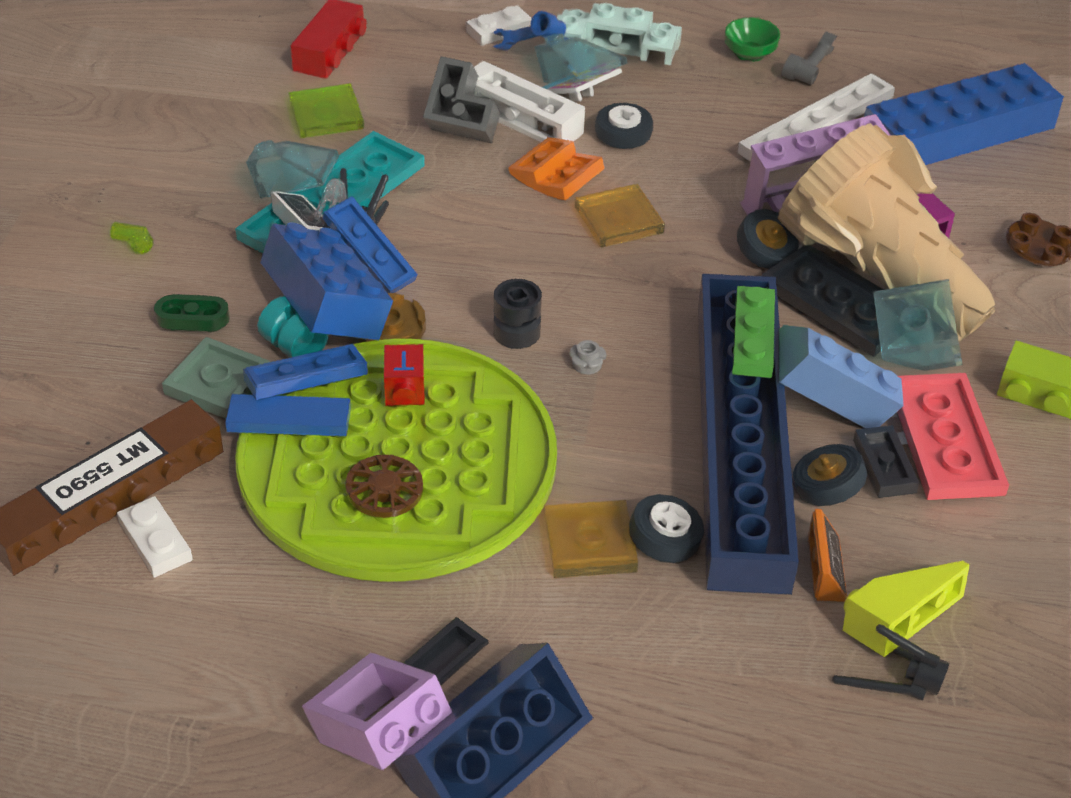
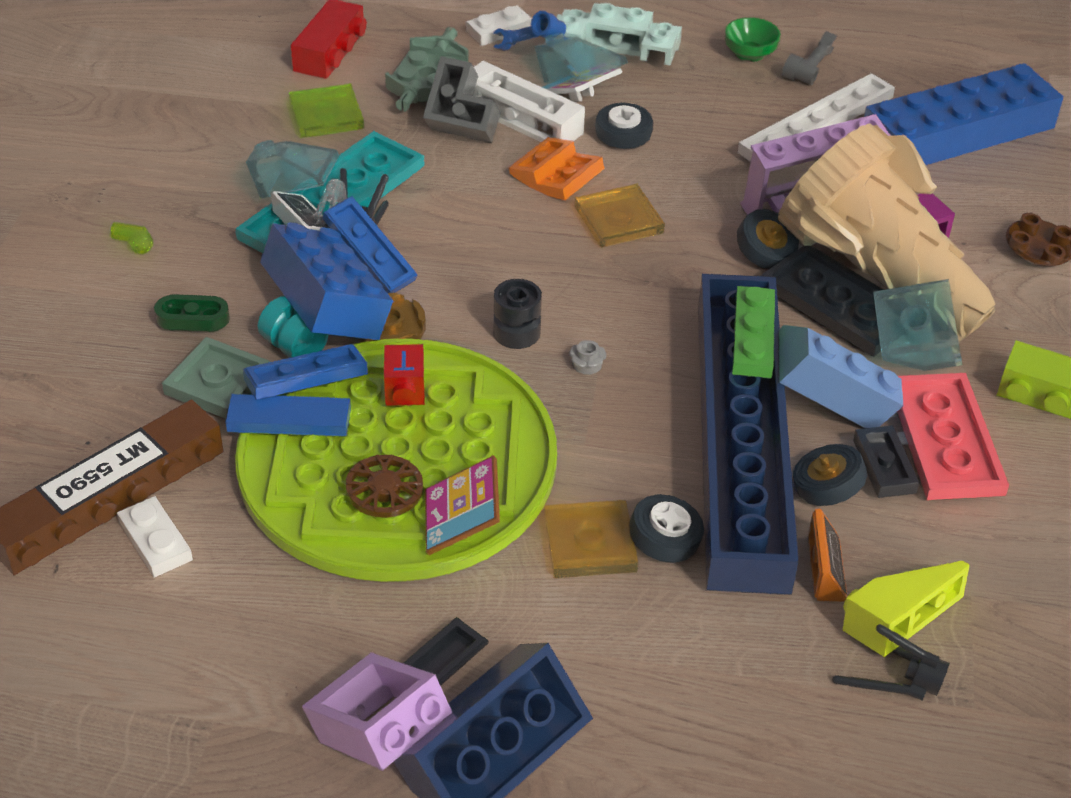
(418, 68): none -> sand green plate
(462, 505): none -> piece

